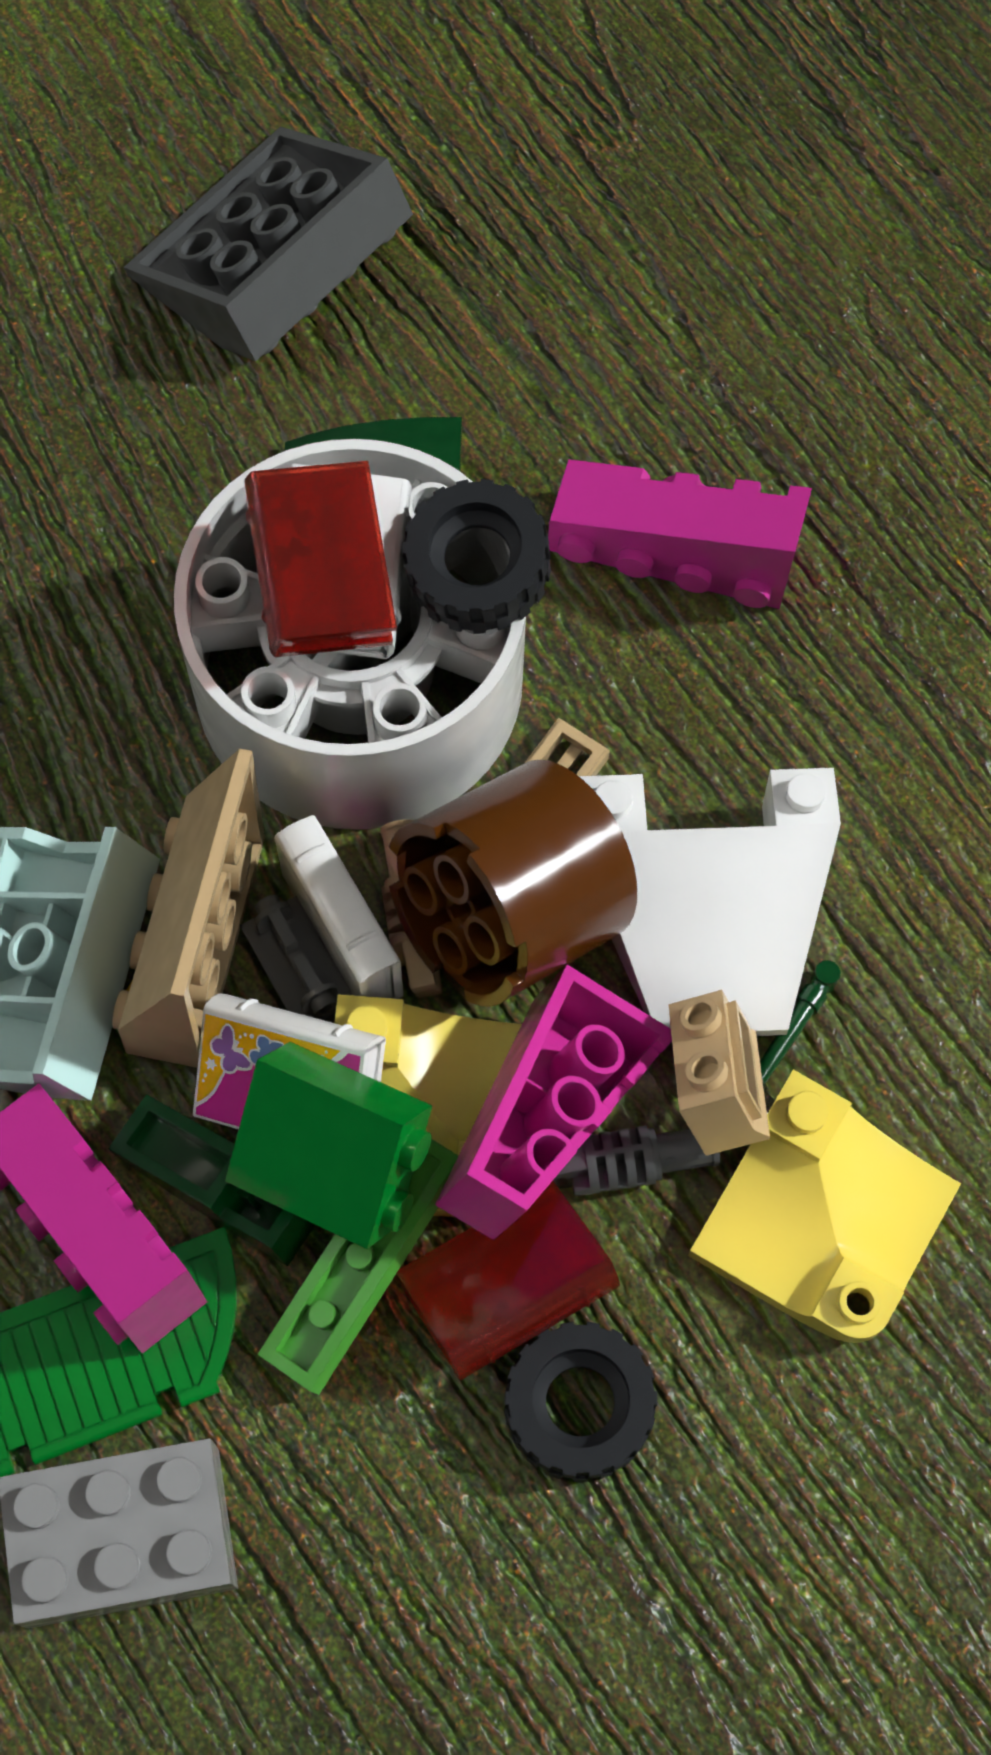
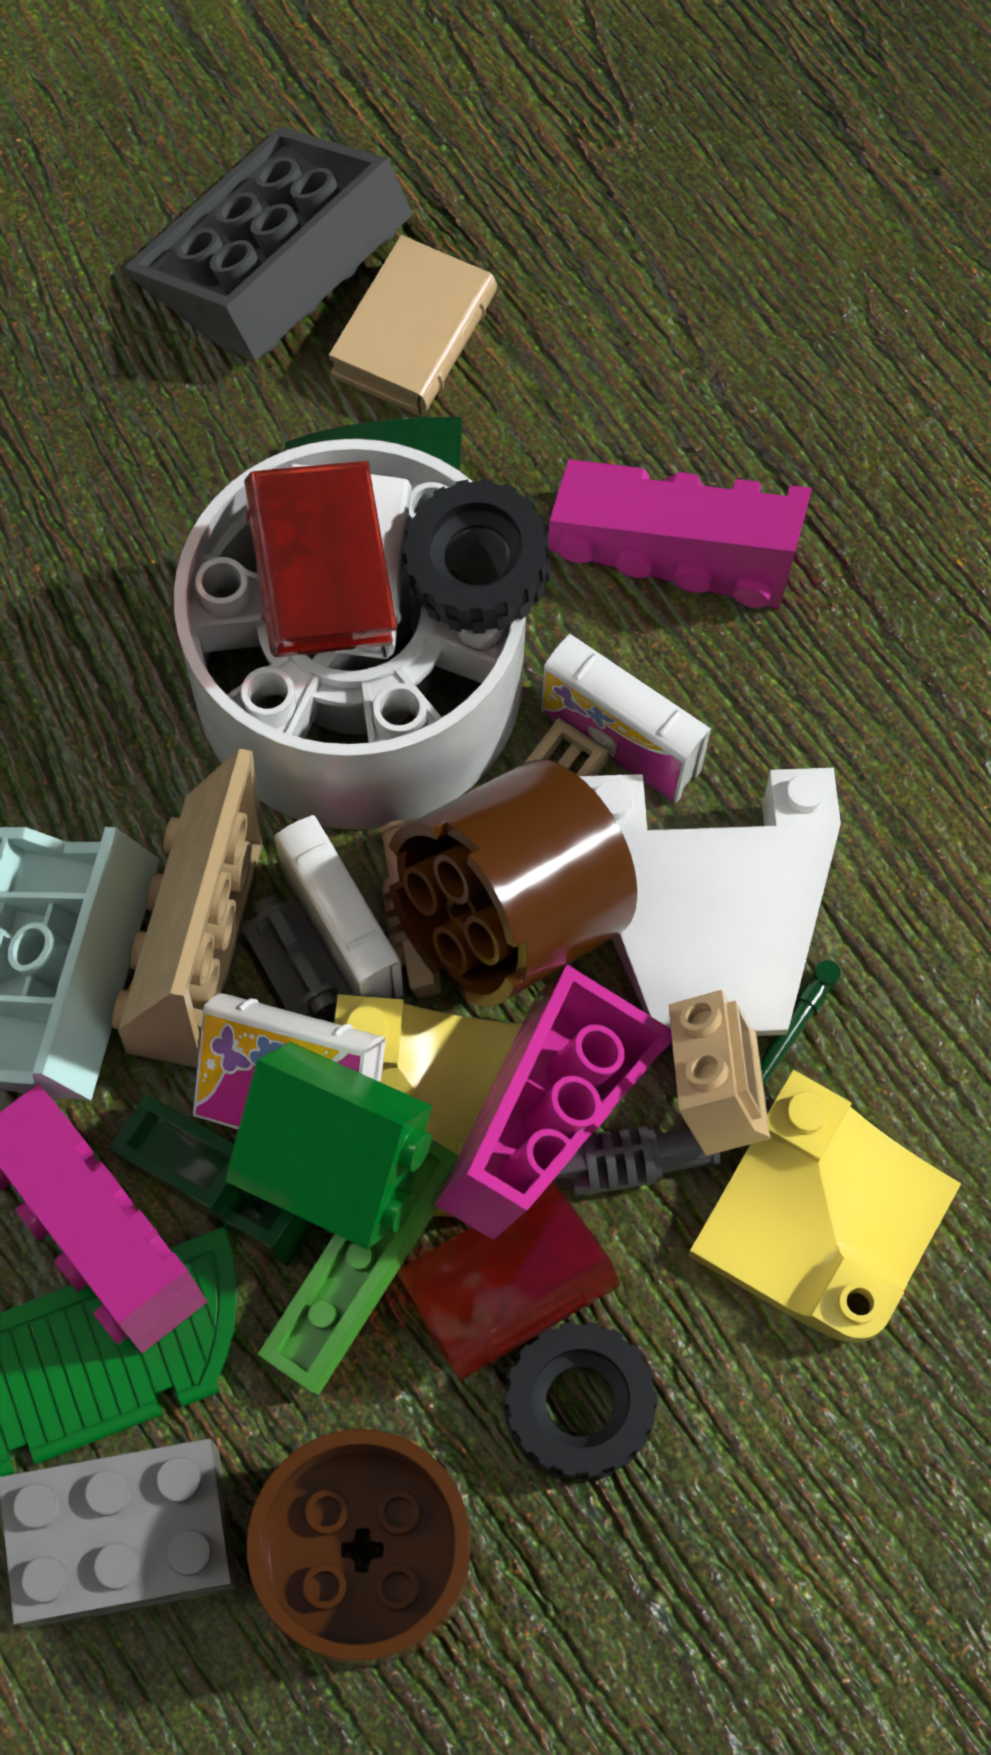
(319, 1507): none -> reddish brown brick
(412, 325): none -> tan piece
(625, 716): none -> white piece

